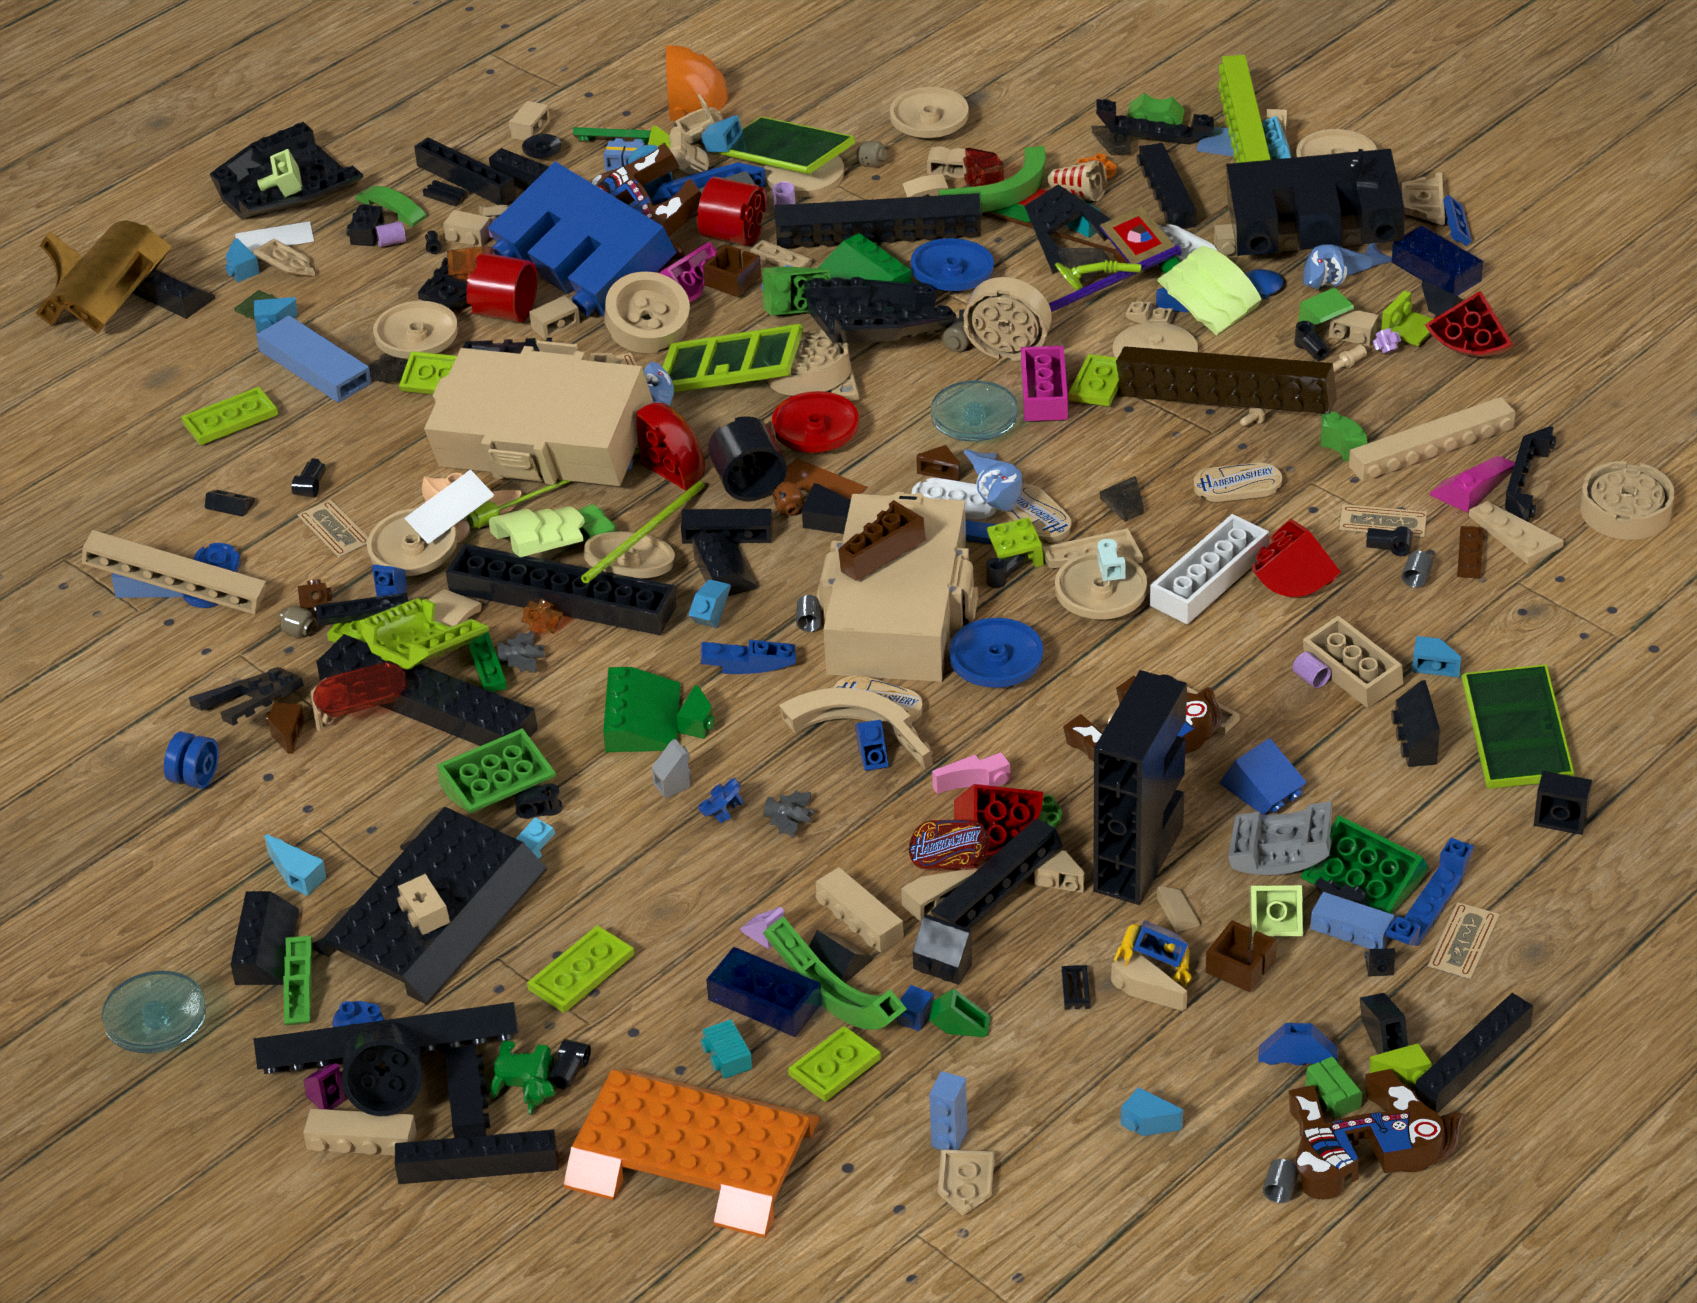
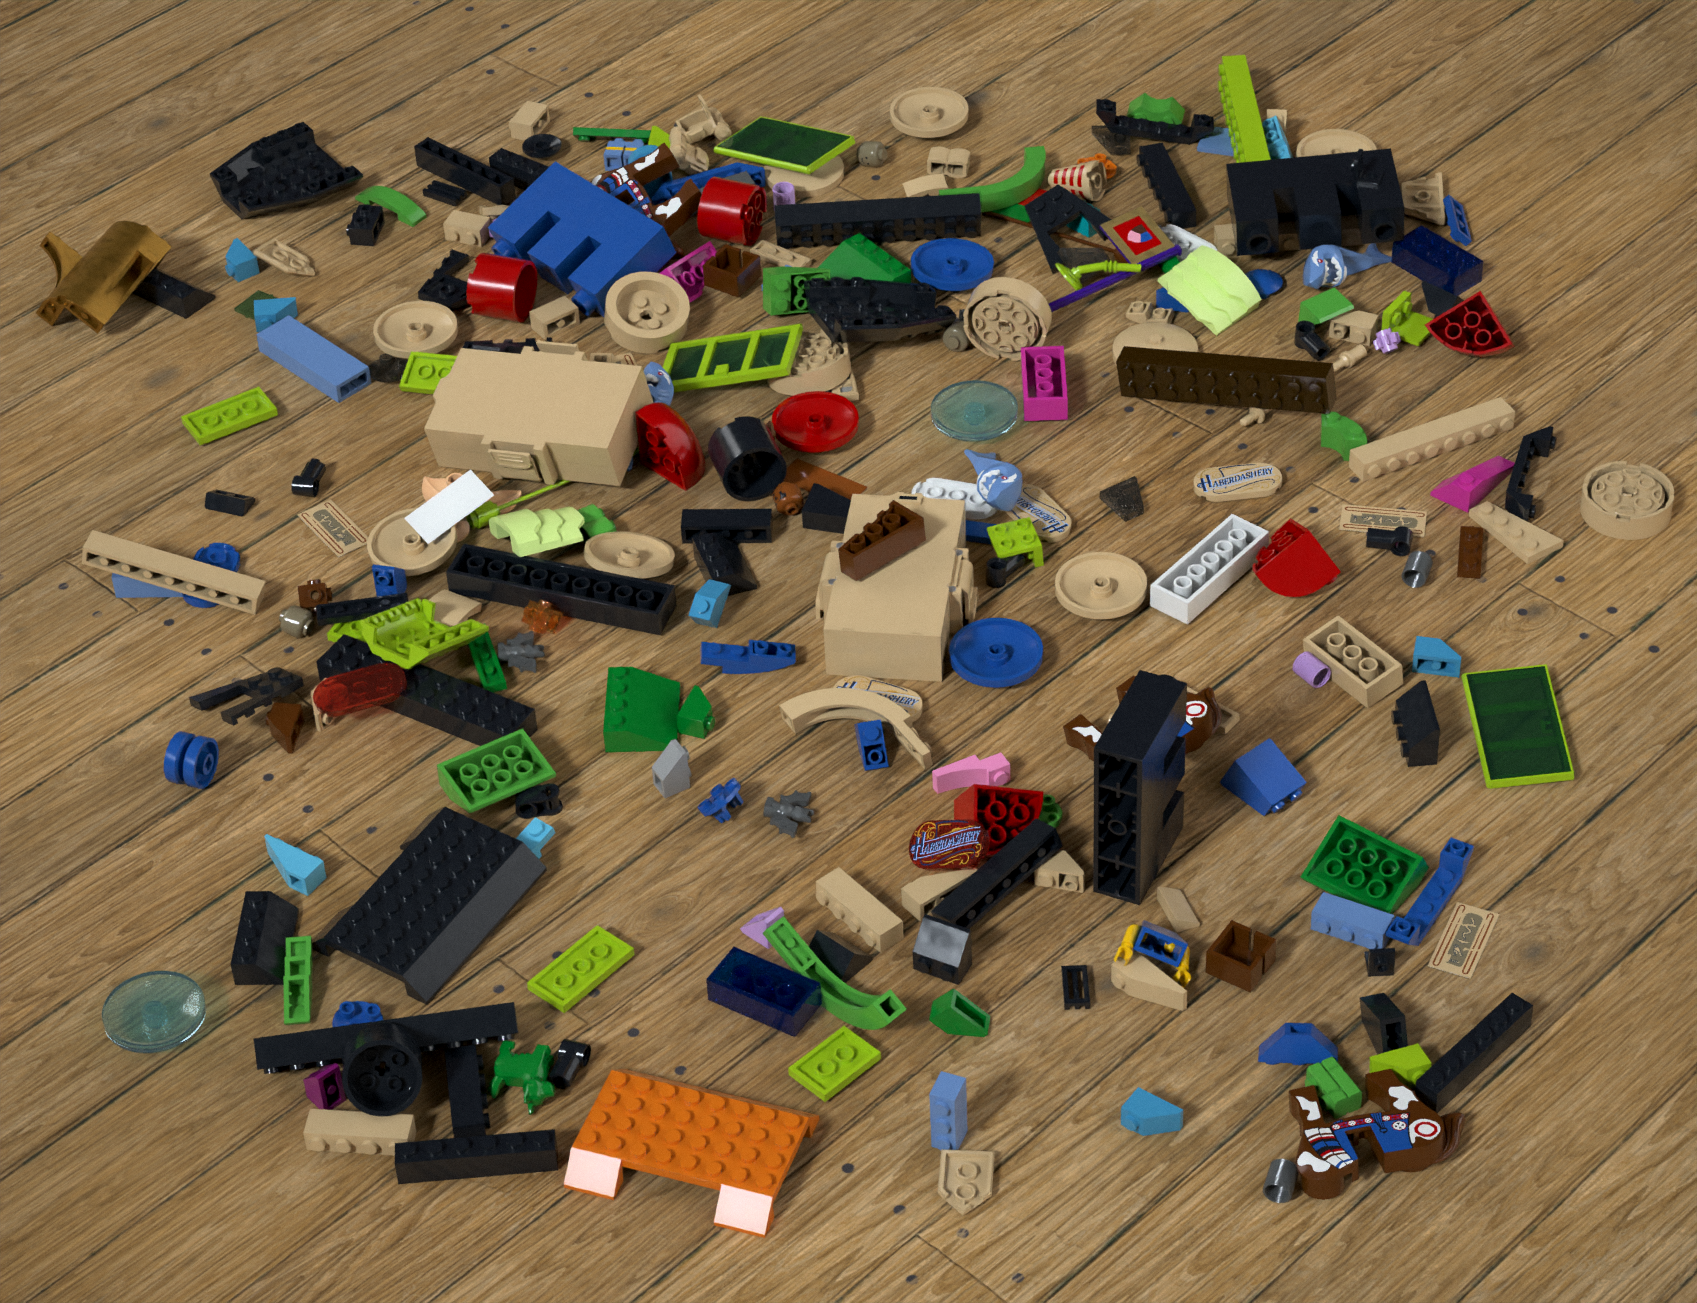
(285, 174): yellowish green brick -> none
(287, 234): white sticker -> none
(390, 234): lavender piece -> none
(423, 904): tan brick -> none
(433, 244): black pin -> none
(462, 261): clear orange brick -> none
(642, 532): lime piece -> none
(689, 76): orange brick -> none
(722, 134): dark azure slope -> none
(726, 1049): teal brick -> none
(808, 613): dark grey piece -> none
(918, 1007): blue brick -> none
(939, 463): reddish brown slope -> none
(982, 167): clear red slope -> none
(1060, 553): tan wing -> none
(1096, 381): lime plate -> none
(1109, 564): light aqua leg -> none
(1276, 910): yellowish green slope -> none
(1281, 841): light grey slope -> none
(1347, 892): black slope -> none
(1562, 802): black brick -> none

